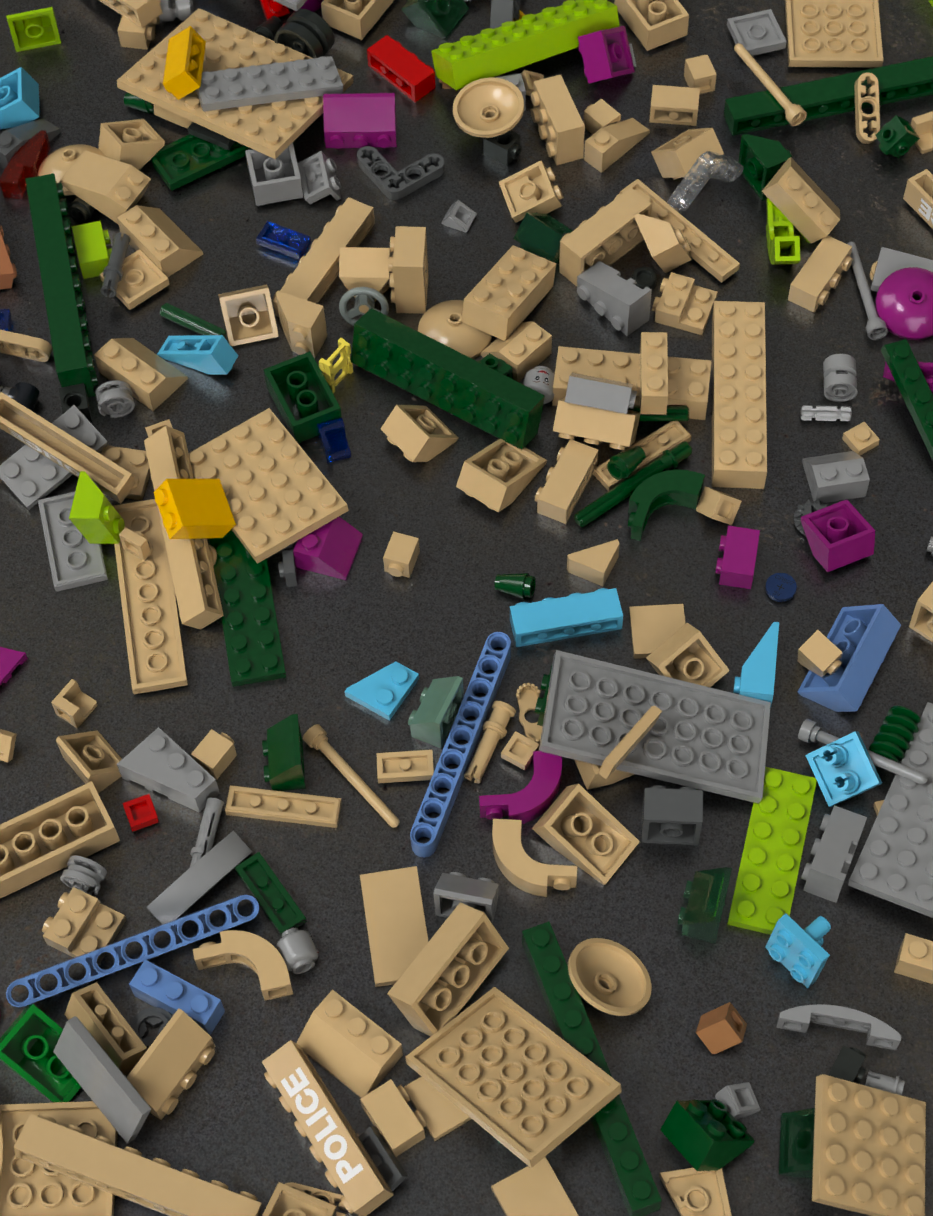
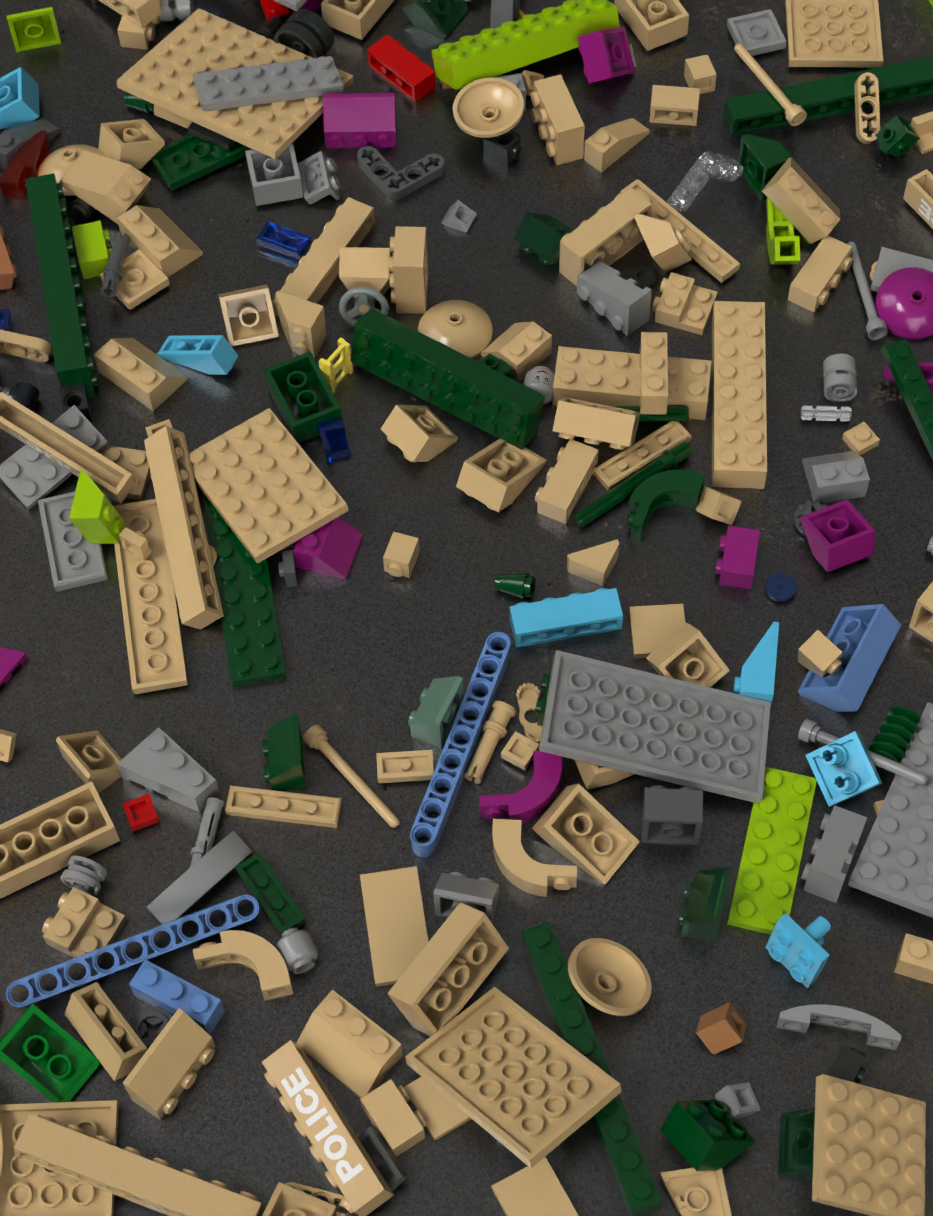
(73, 704): tan panel -> none
(101, 1079): light grey tile -> none
(115, 400): light grey wheel -> none
(184, 63): yellow brick -> none
(190, 321): dark green axle -> none
(194, 508): yellow brick -> none
(215, 753): tan brick -> none
(384, 689): medium azure wing -> none
(508, 293): tan brick -> none
(531, 191): tan plate -> none
(600, 115): tan brick -> none
(600, 393): light grey brick -> none
(625, 463): dark green cone -> none
(629, 742): tan tile -> none
(680, 153): tan brick -> none
(885, 1083): light grey pin -> none

